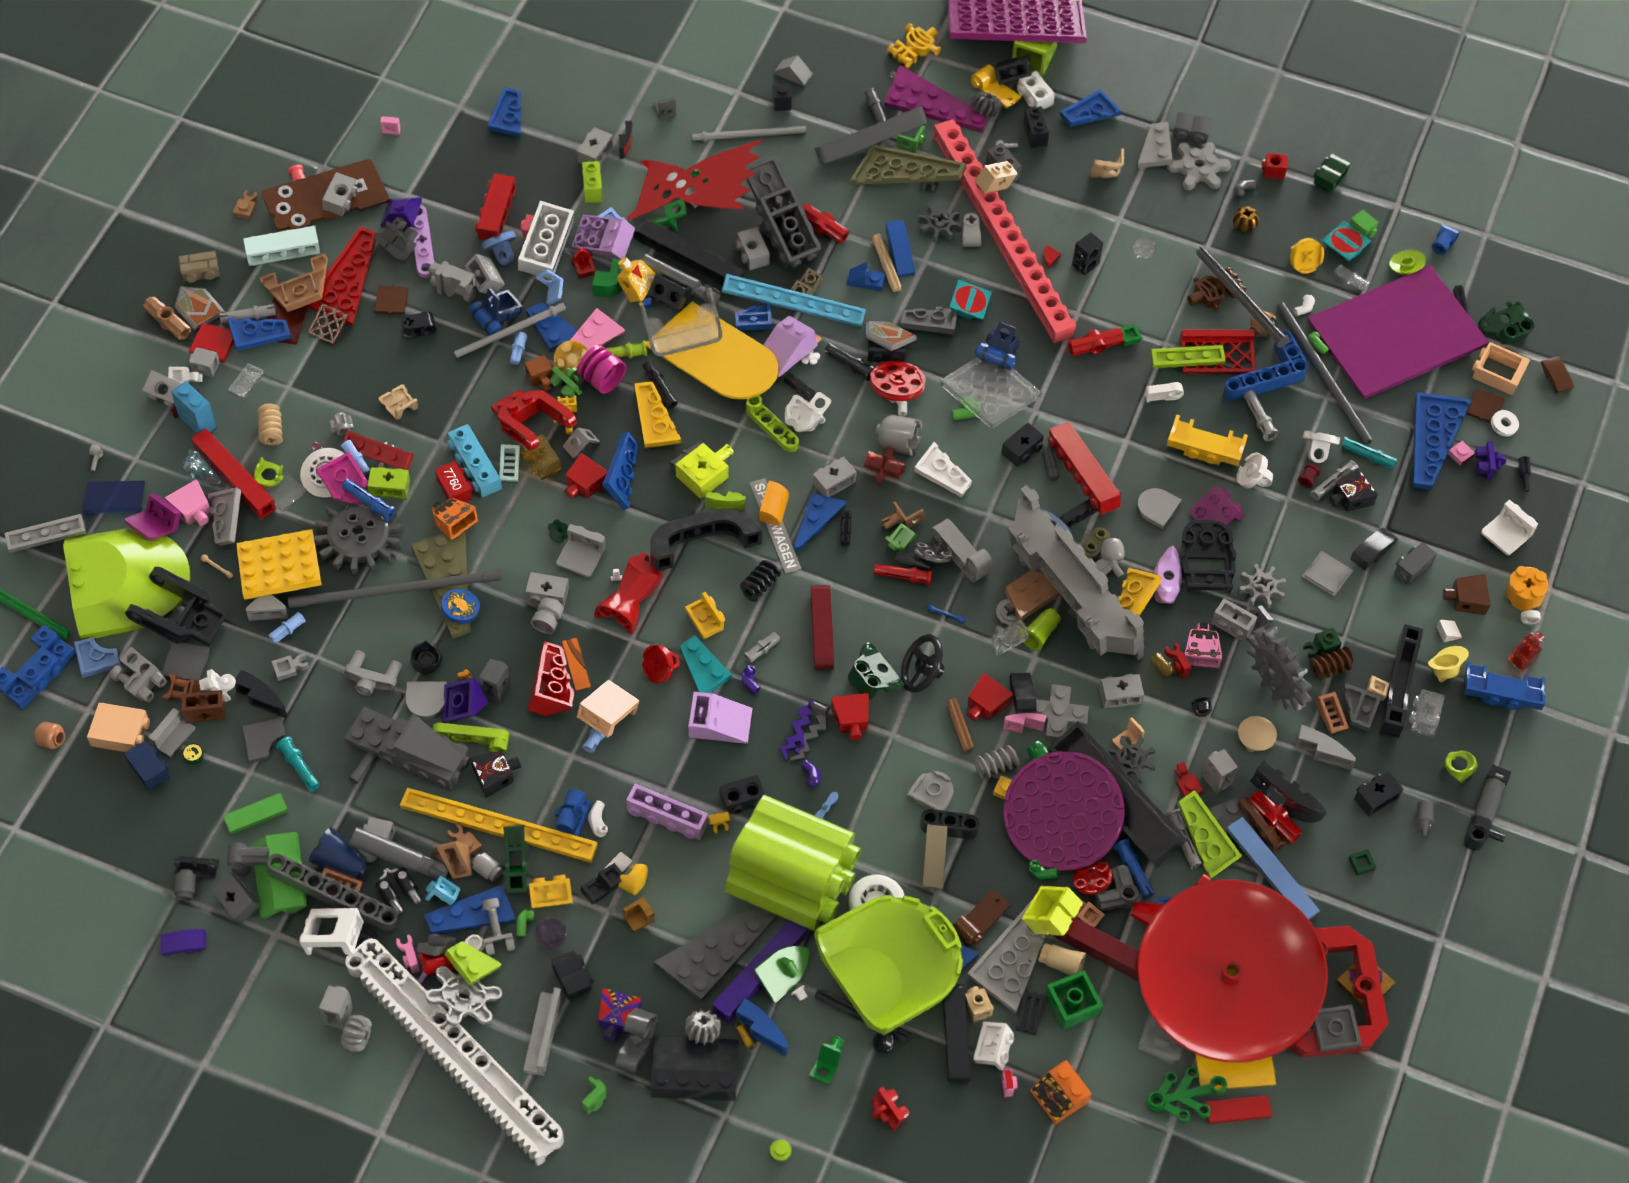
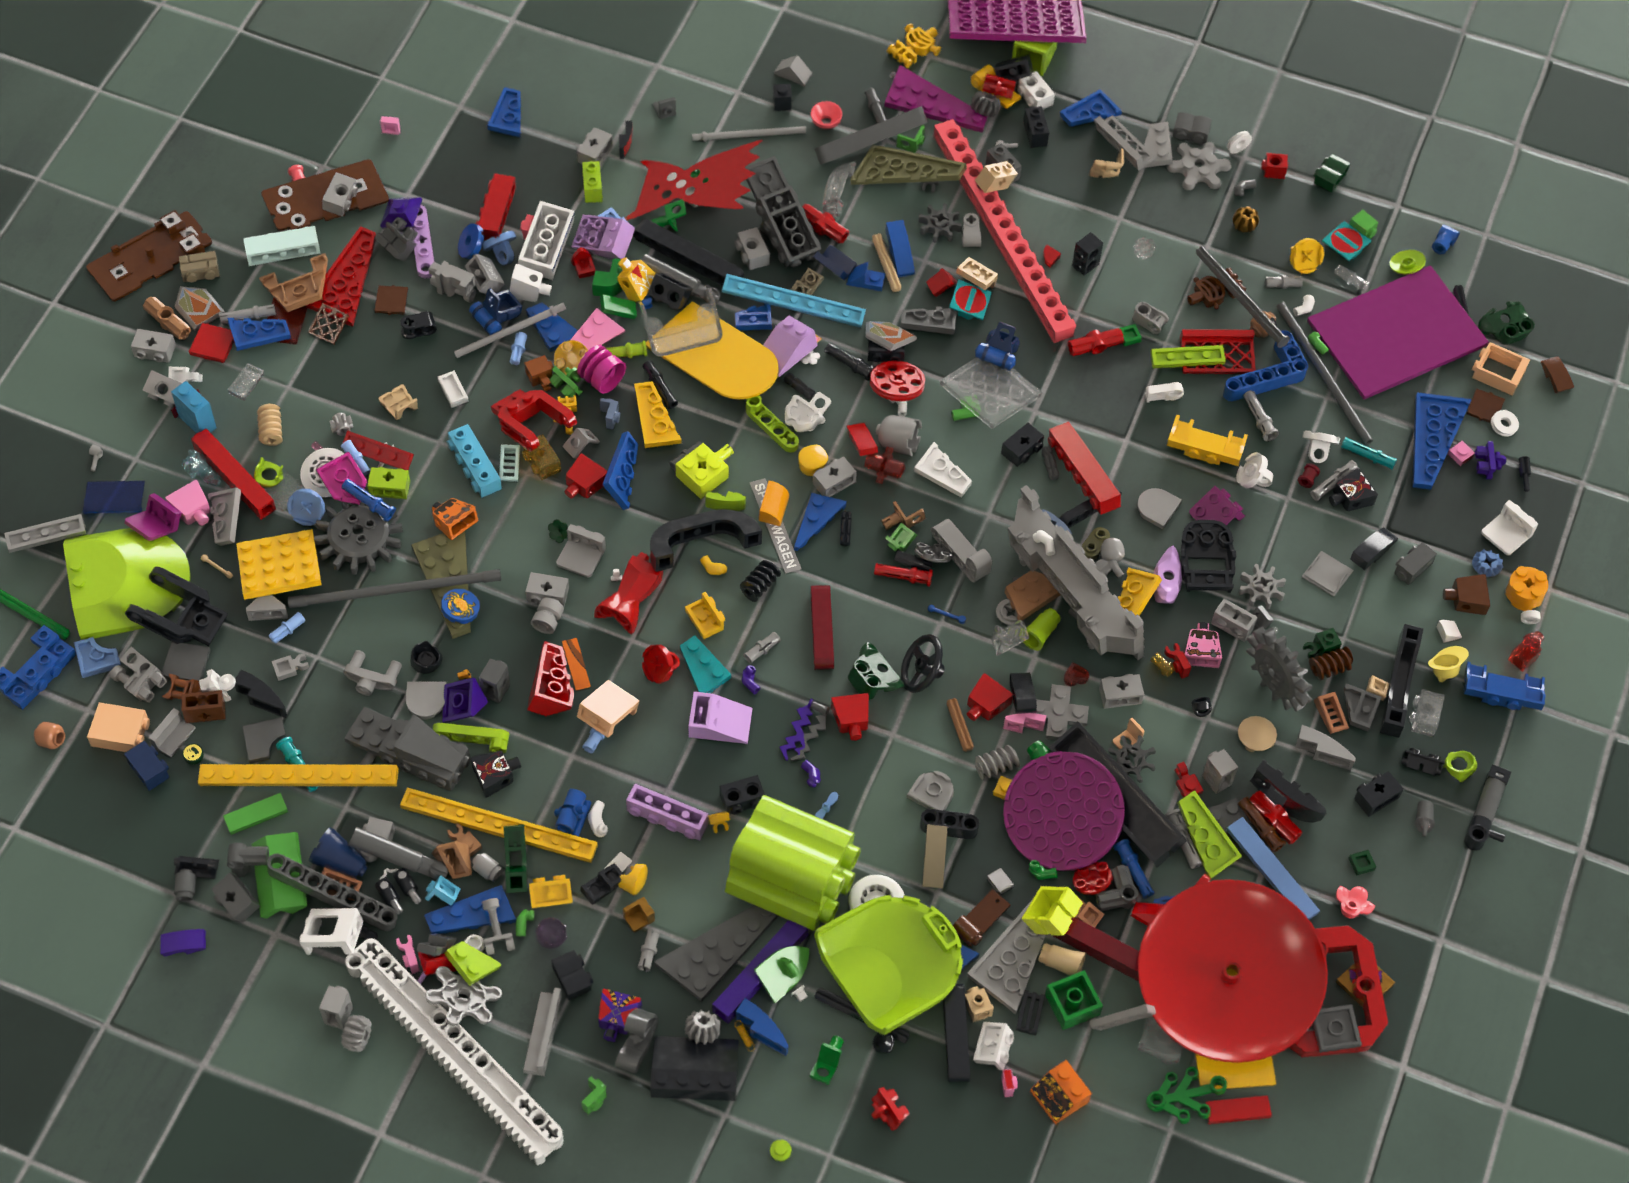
(148, 254): none -> reddish brown piece
(153, 345): none -> light grey brick
(204, 362): light grey brick -> none
(246, 207): medium nougat plate -> none
(297, 775): none -> yellow plate
(306, 506): none -> medium blue tile
(452, 389): none -> white tile
(453, 483): red brick -> none
(470, 241): none -> blue tile
(527, 284): none -> white torso
(555, 286): light blue bracket -> none
(612, 409): none -> sand blue bracket
(618, 306): none -> green tile
(648, 950): none -> light grey pin
(713, 568): none -> yellow arm
(811, 459): none -> yellow hair
(826, 110): none -> coral piece
(834, 188): none -> clear slope
(836, 262): none -> dark blue panel
(862, 439): none -> red tile
(940, 282): none -> red tile
(977, 274): none -> tan bracket
(998, 86): none -> red hips
(1000, 881): none -> flat silver piece
(1047, 540): none -> white arm
(1076, 674): none -> clear red tile
(1112, 135): none -> light grey fence
(1123, 1017): none -> light grey tile
(1149, 317): none -> light grey piece
(1234, 145): none -> white piece
(1283, 281): none -> light grey pin
(1354, 901): none -> coral plate
(1415, 758): none -> black hinge
(1483, 568): none -> medium blue gear

